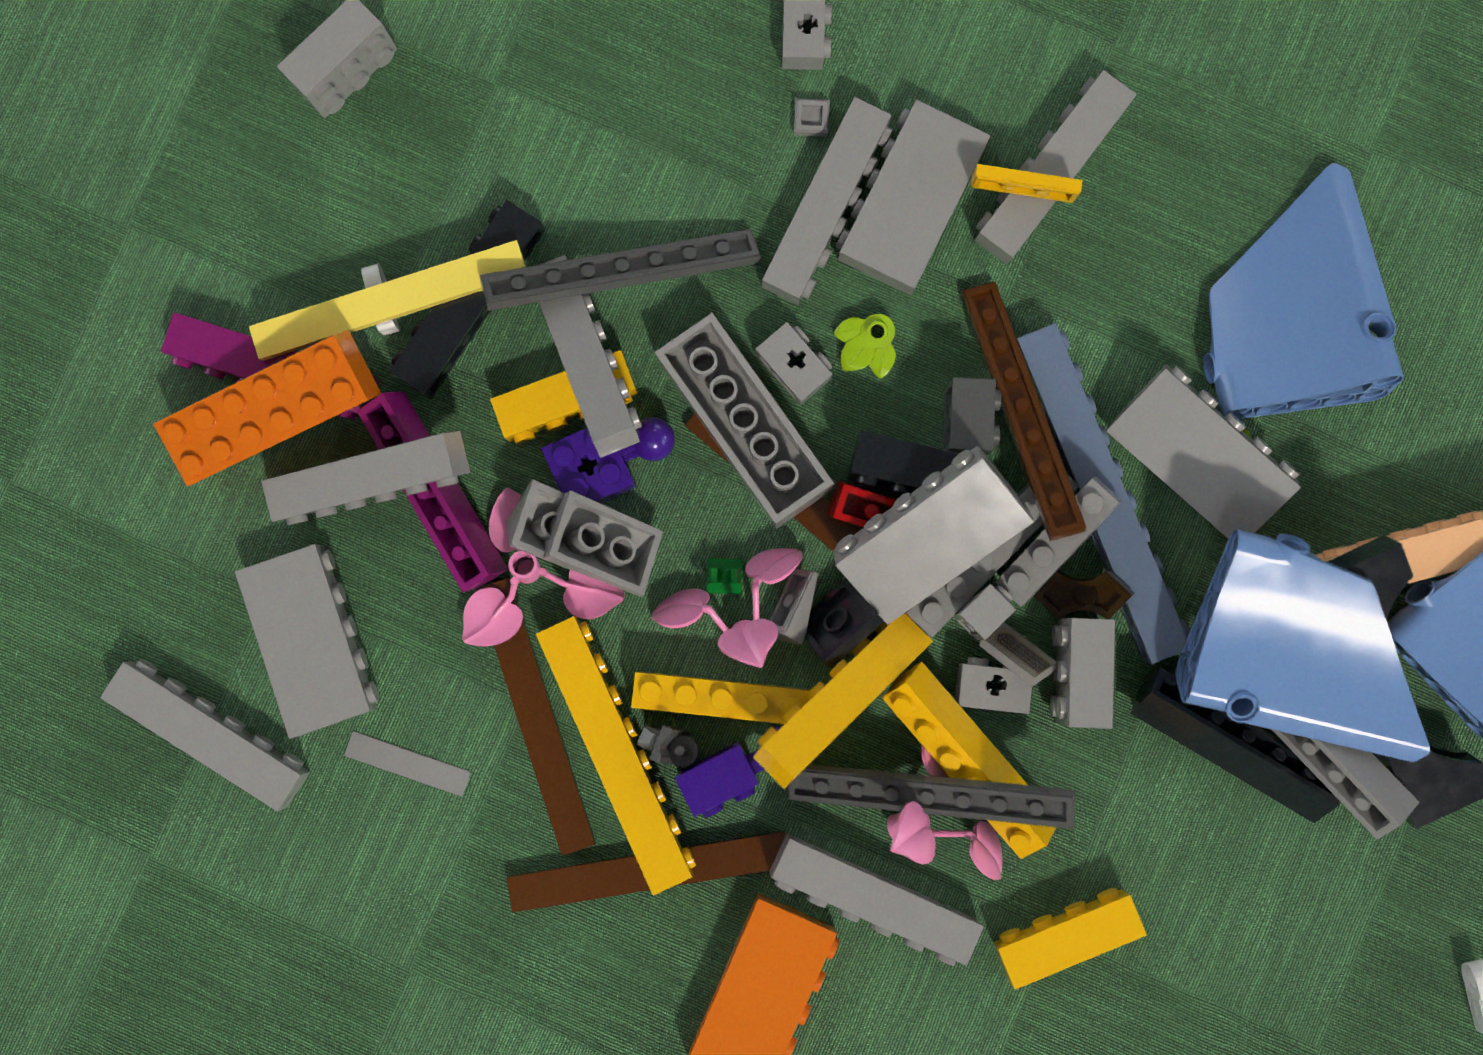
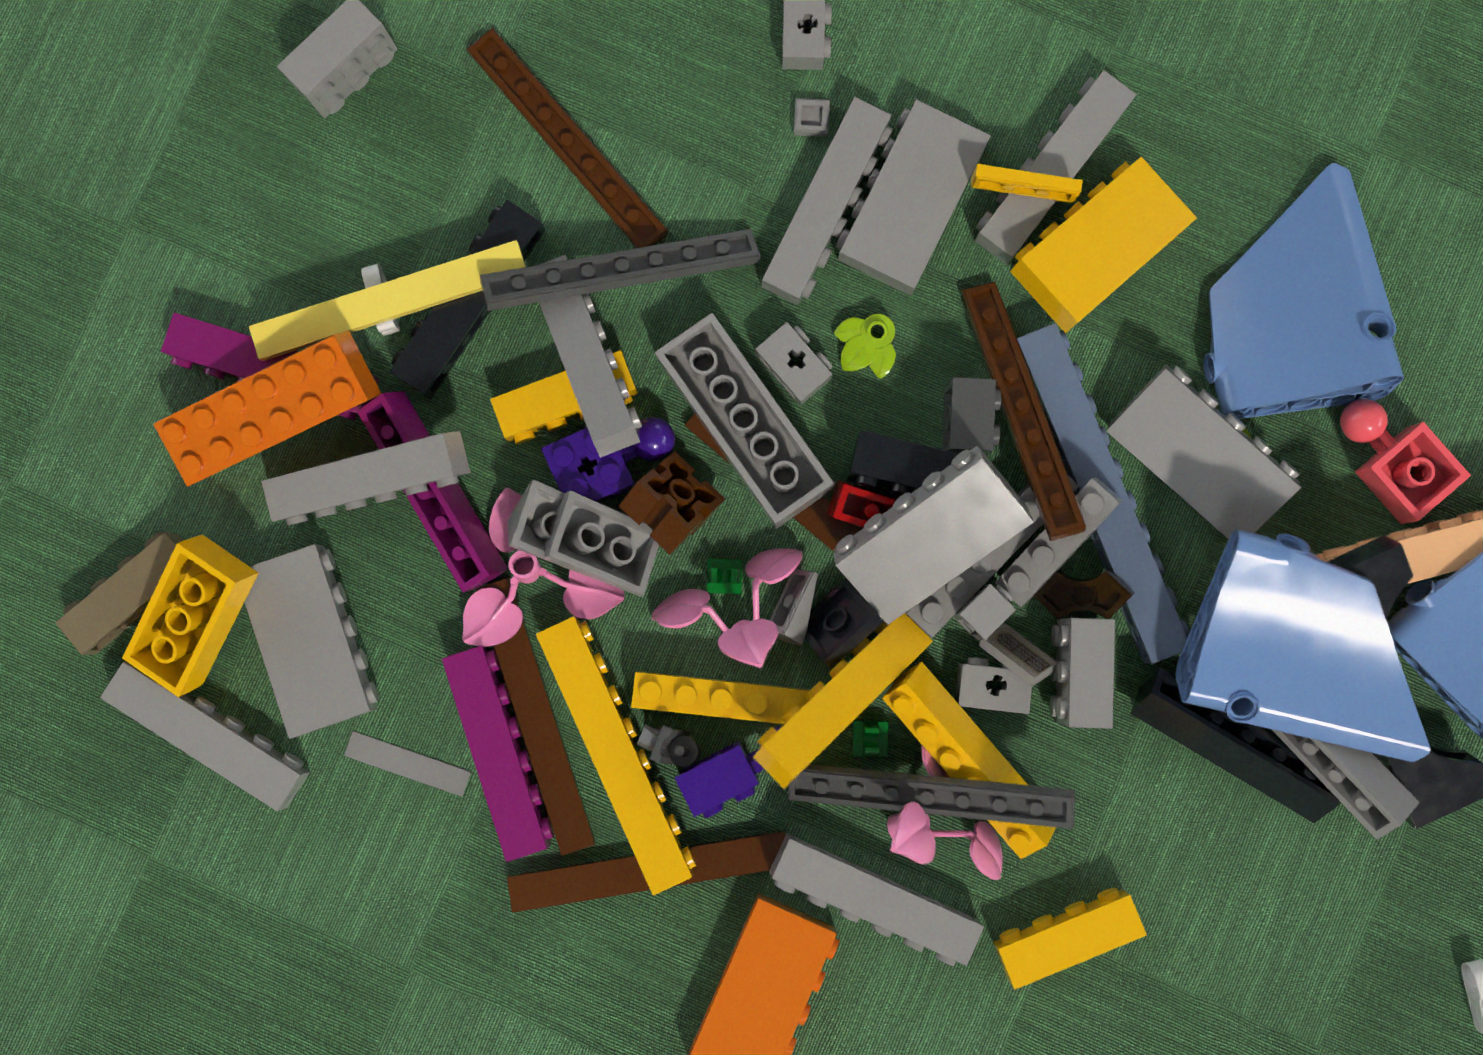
(119, 599): none -> dark tan brick
(190, 615): none -> yellow brick
(497, 752): none -> magenta brick
(567, 140): none -> reddish brown tile
(671, 502): none -> reddish brown brick
(870, 738): none -> green tile
(1101, 243): none -> yellow brick
(1388, 471): none -> coral brick

